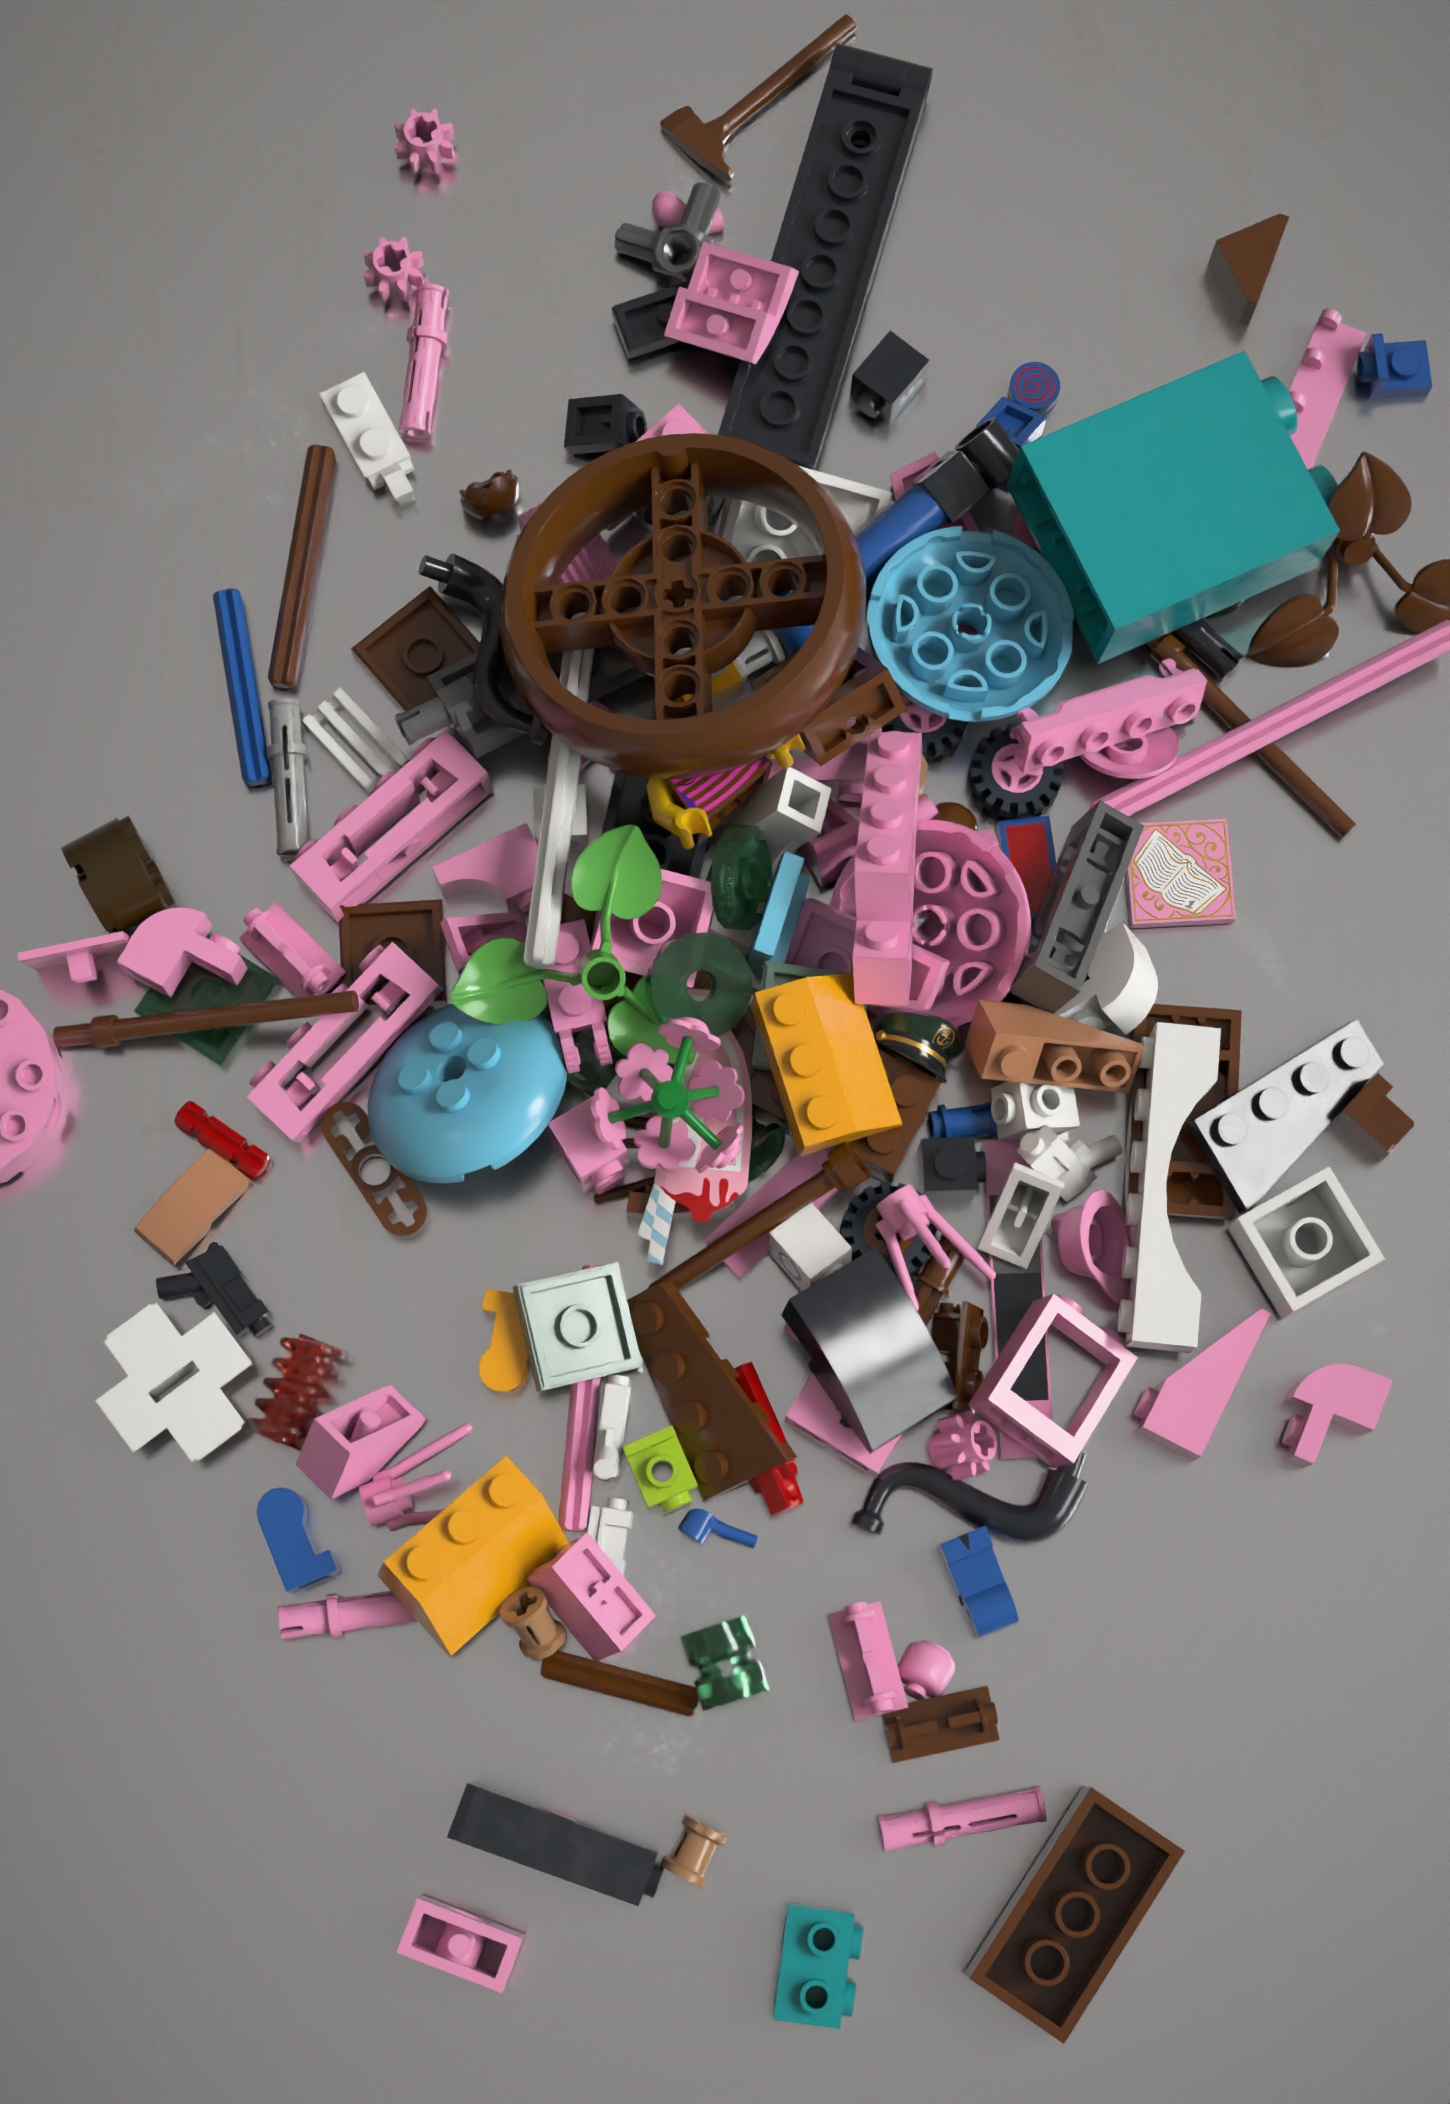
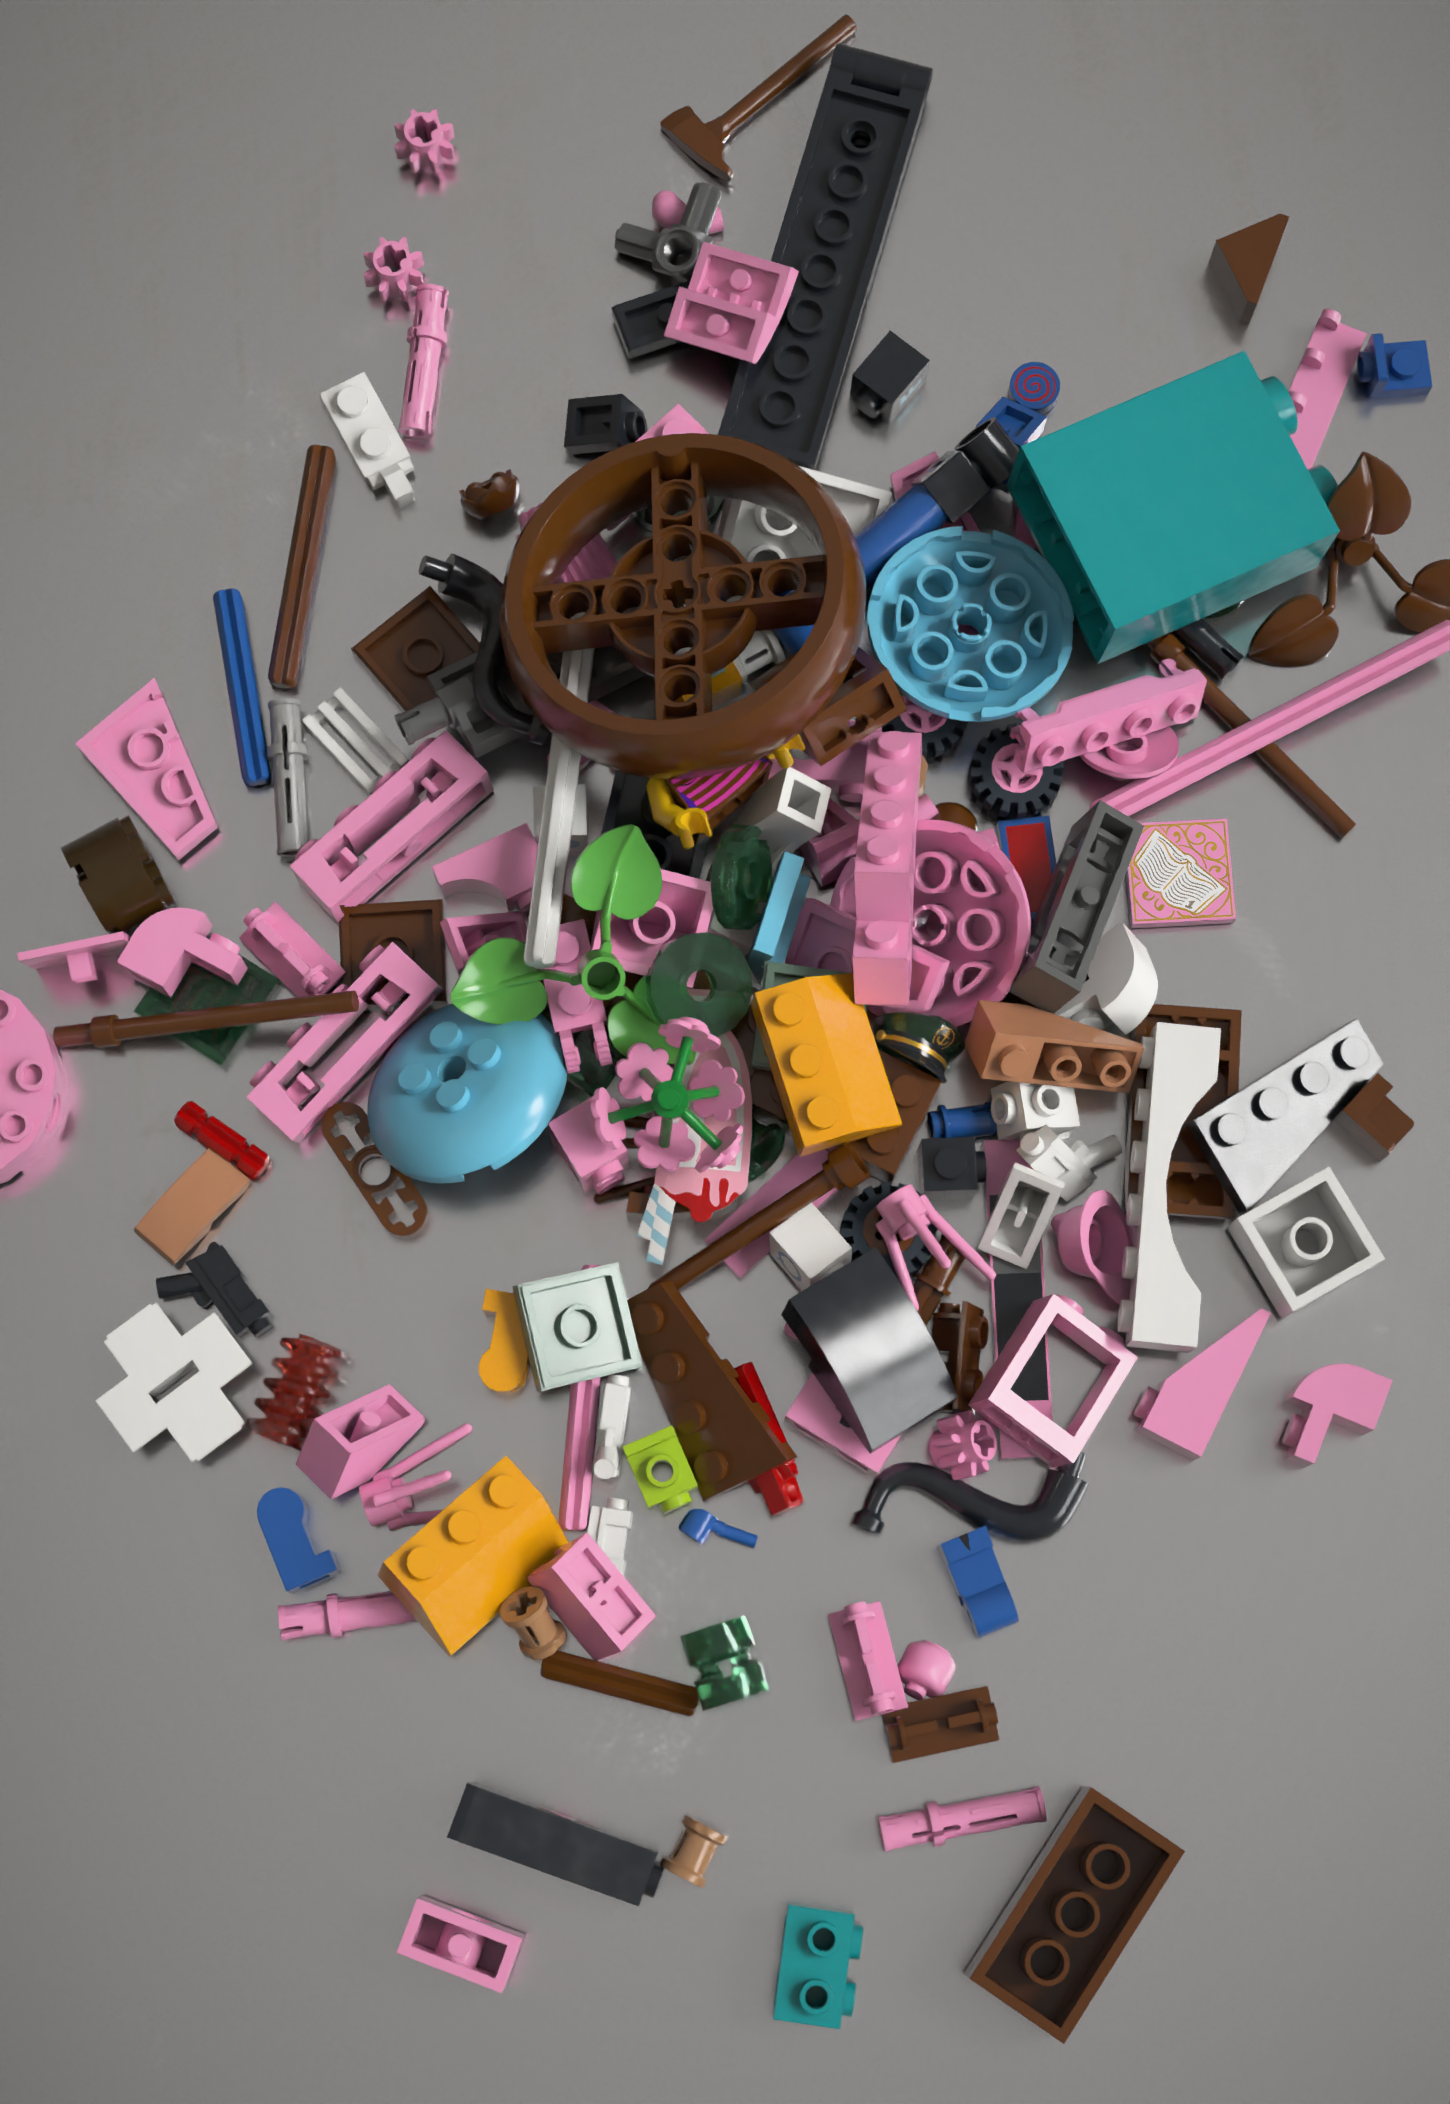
(150, 770): none -> bright pink wing

